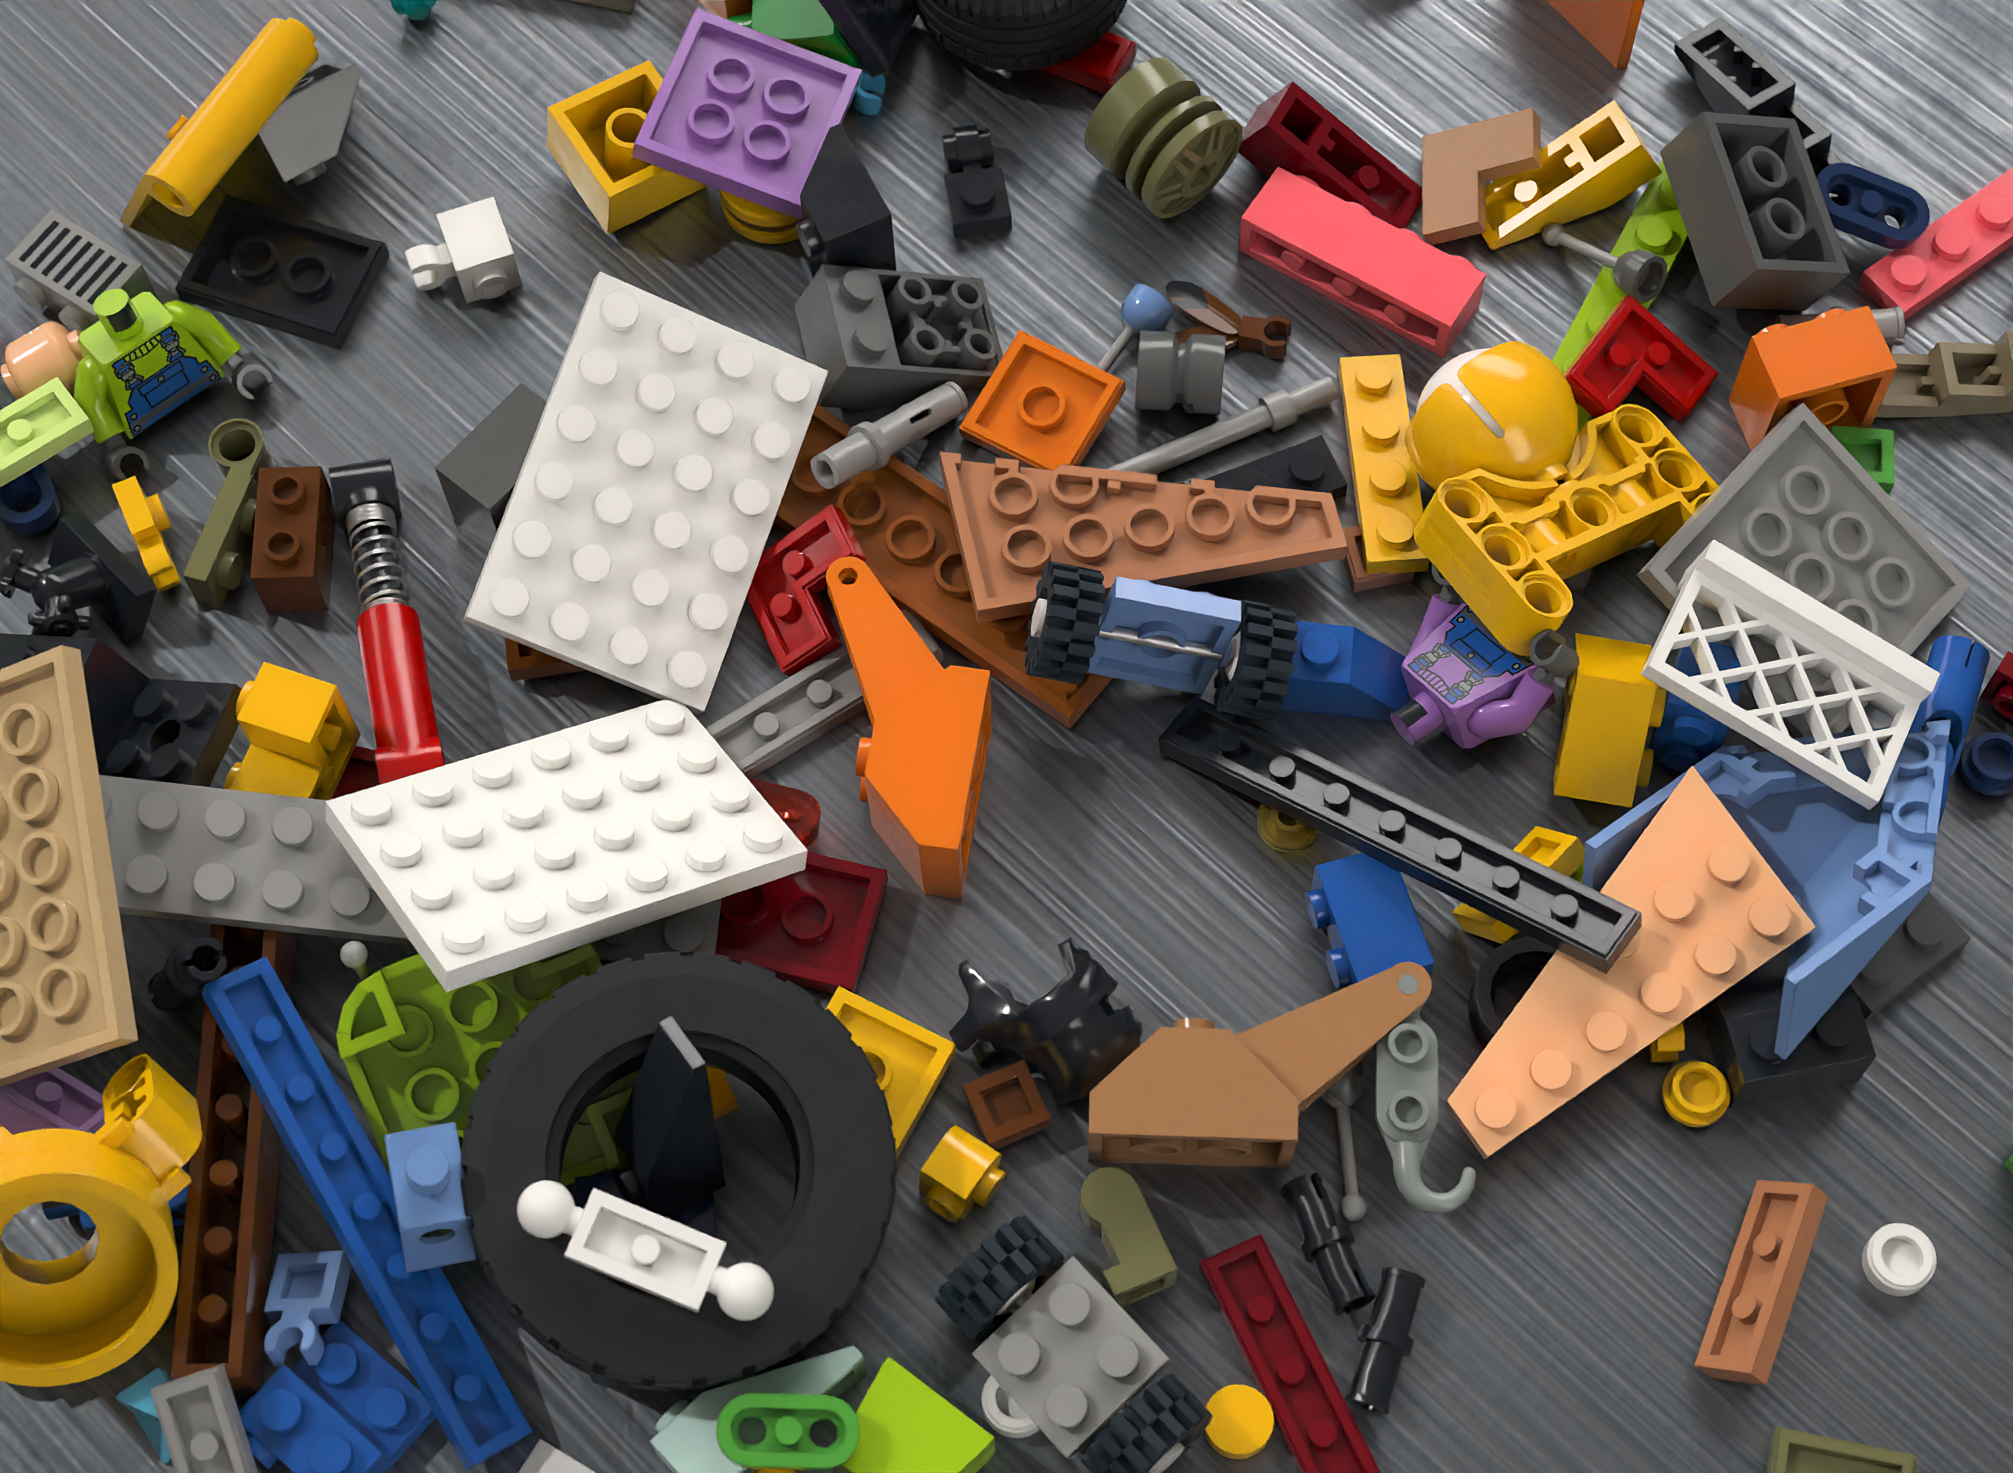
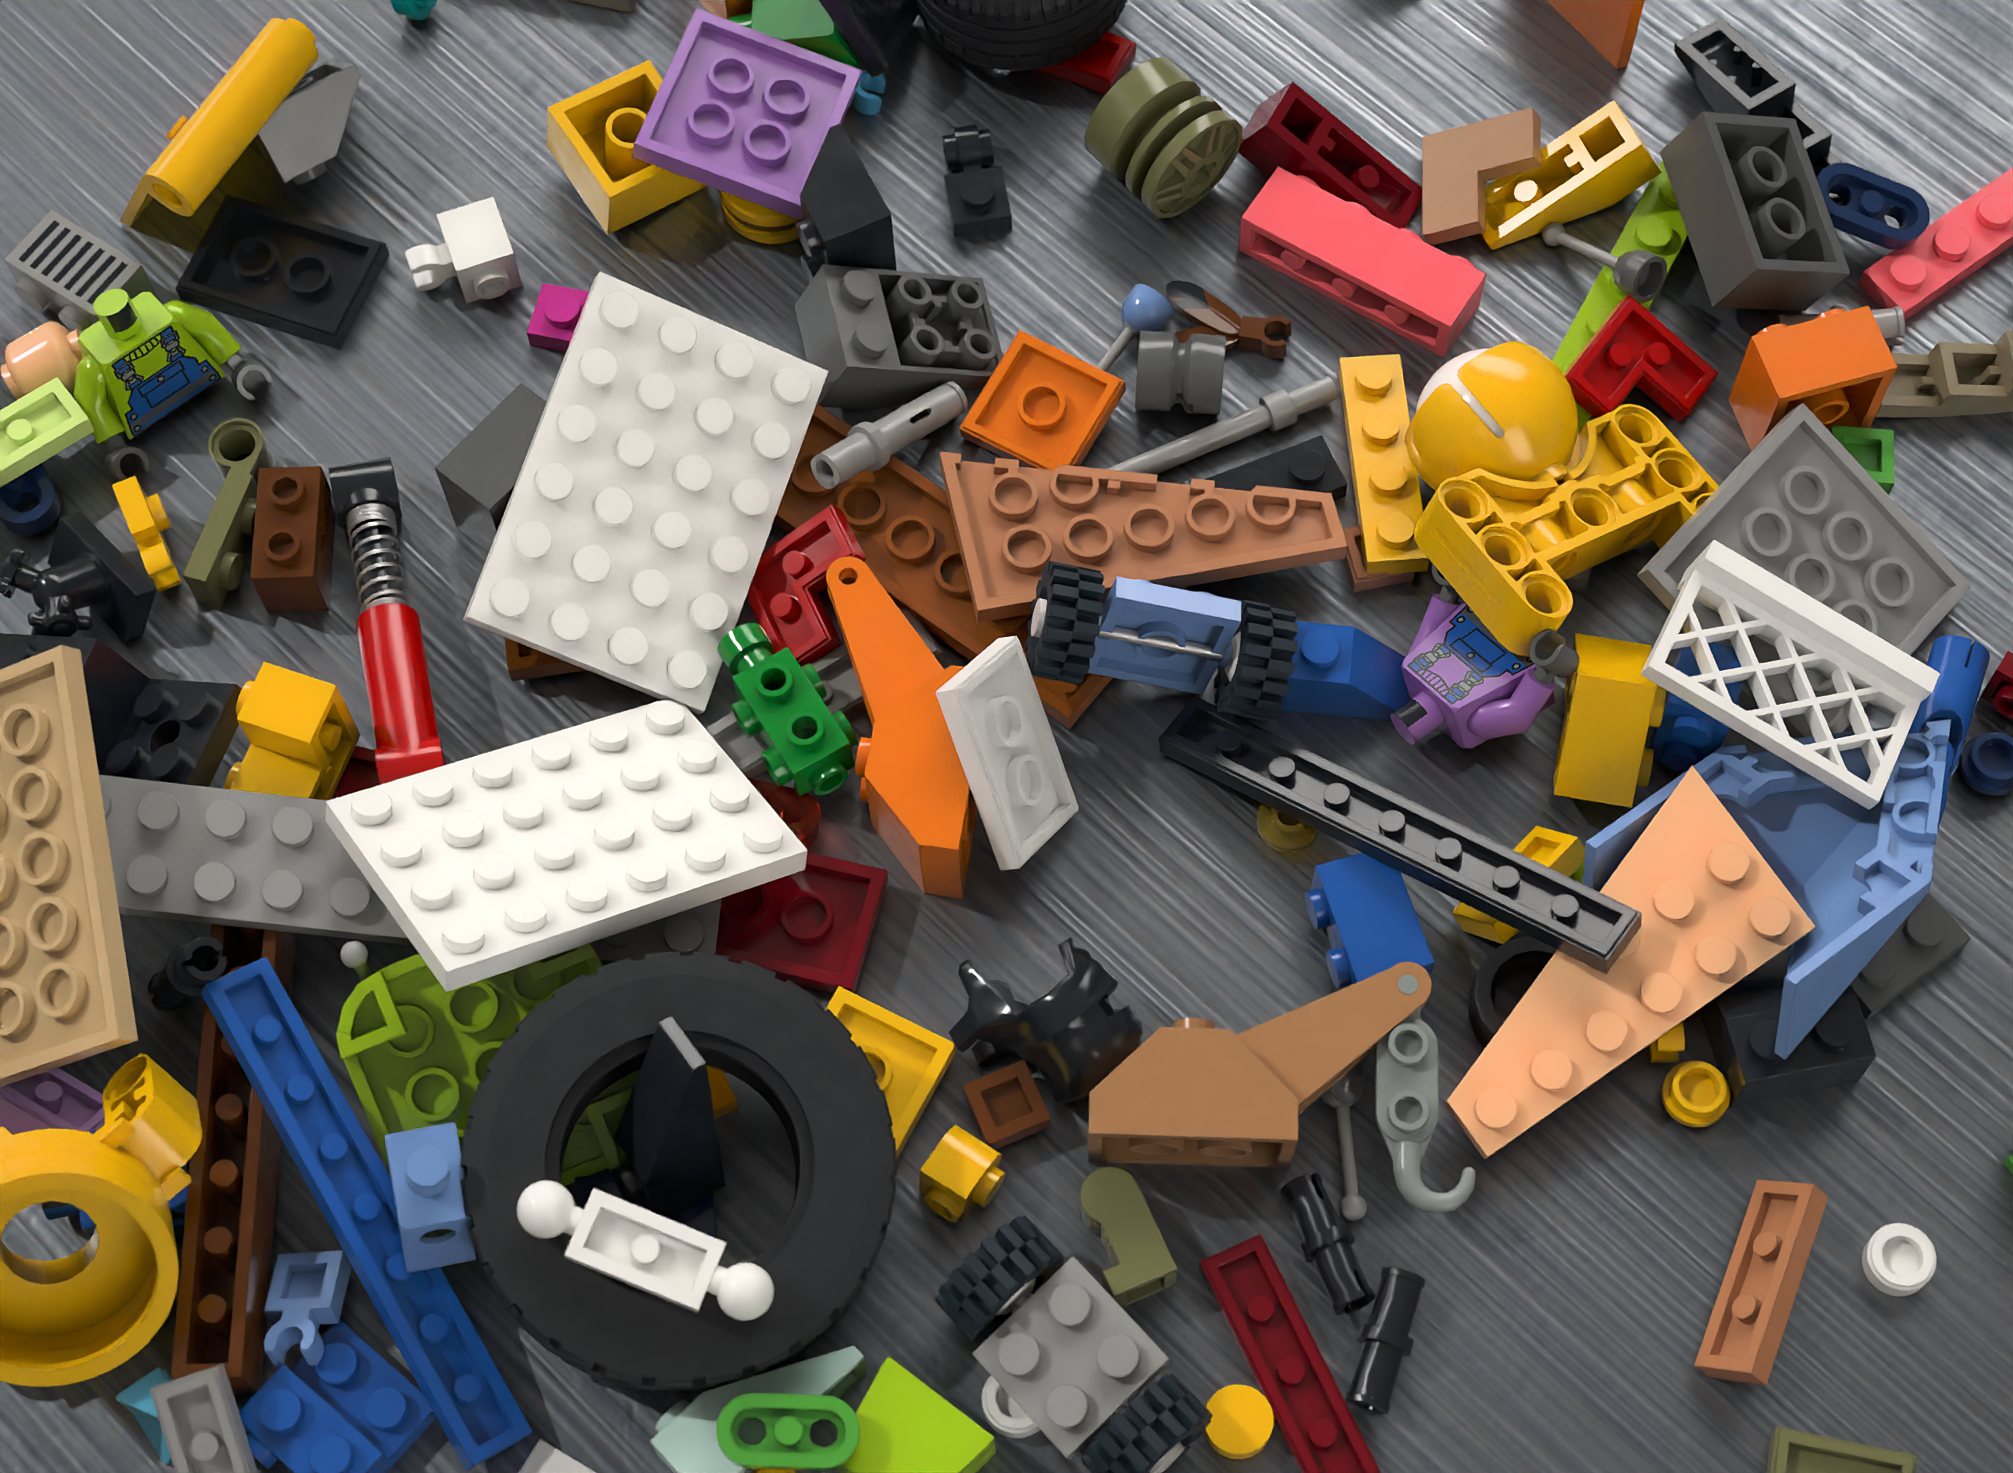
(556, 316): none -> dark pink plate
(780, 705): none -> green brick
(1007, 752): none -> white tile

